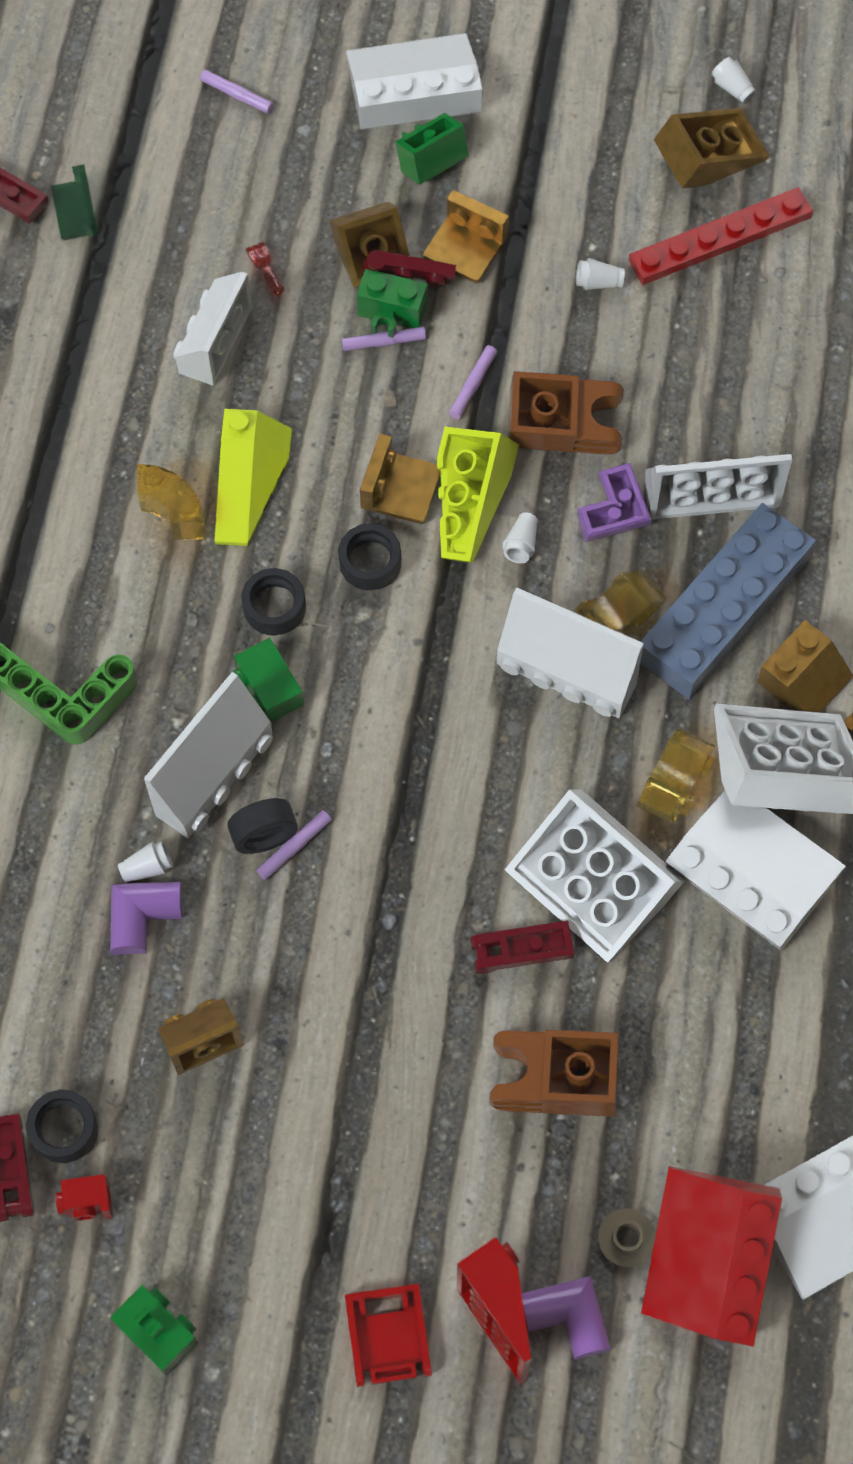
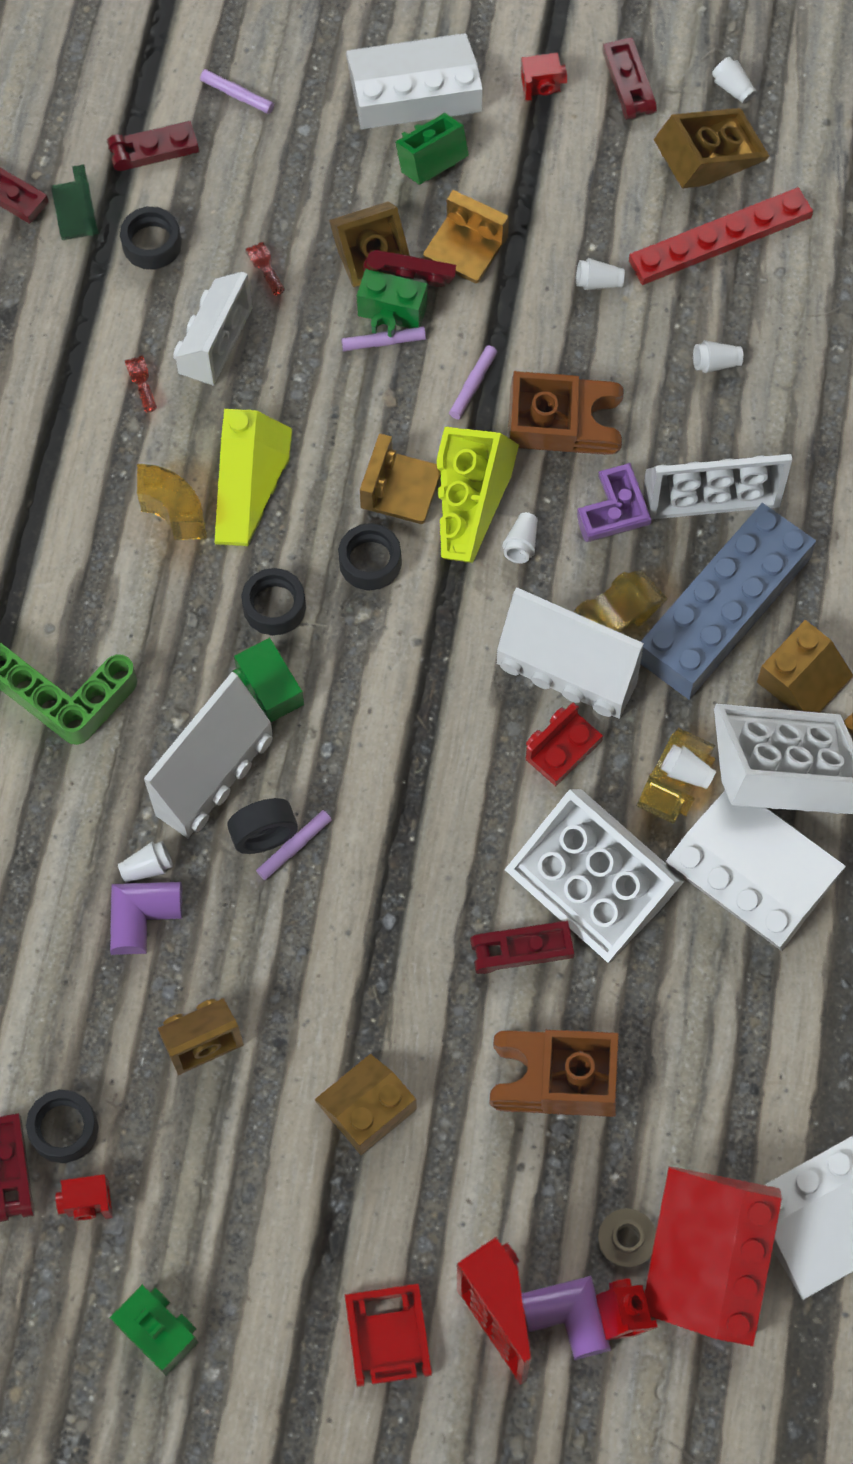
(139, 374): none -> clear red piece
(144, 218): none -> black tyre
(153, 146): none -> dark red plate
(367, 1103): none -> pearl gold slope
(542, 75): none -> brick
(562, 744): none -> red bracket
(624, 1310): none -> red brick
(629, 77): none -> plate
(687, 767): none -> white cone
(716, 356): none -> white cone

